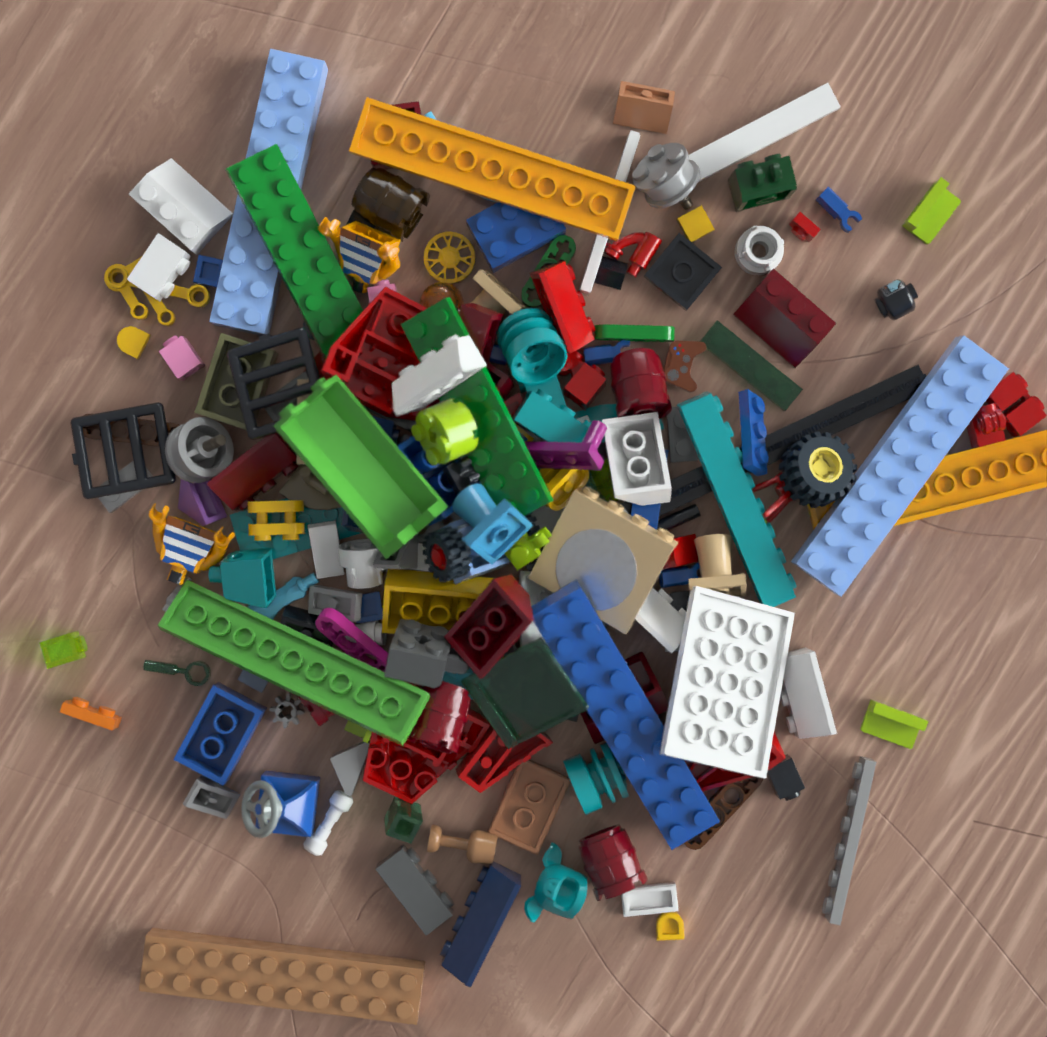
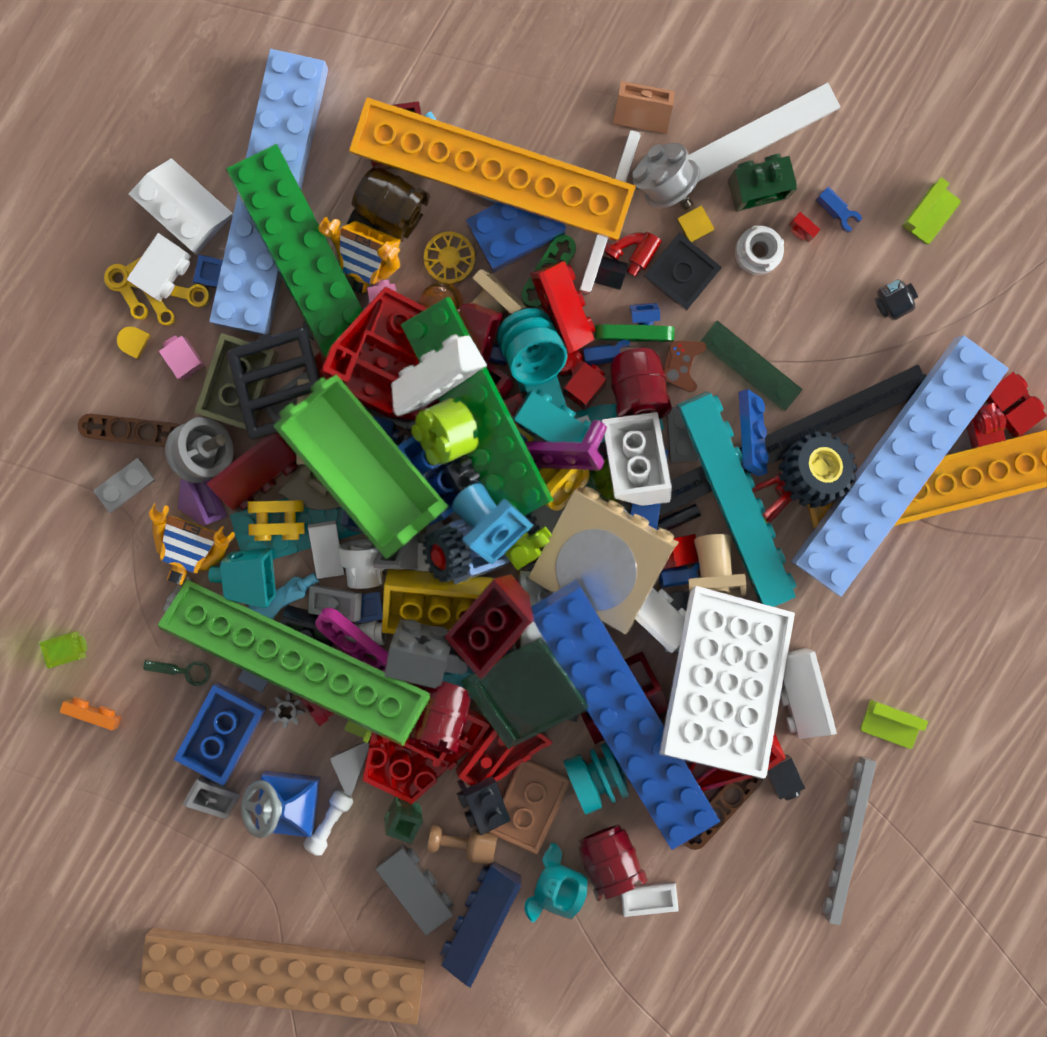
(103, 419): black bar -> none
(484, 805): none -> black bracket
(645, 313): none -> blue plate
(669, 926): yellow tile -> none
(784, 318): dark red slope -> none

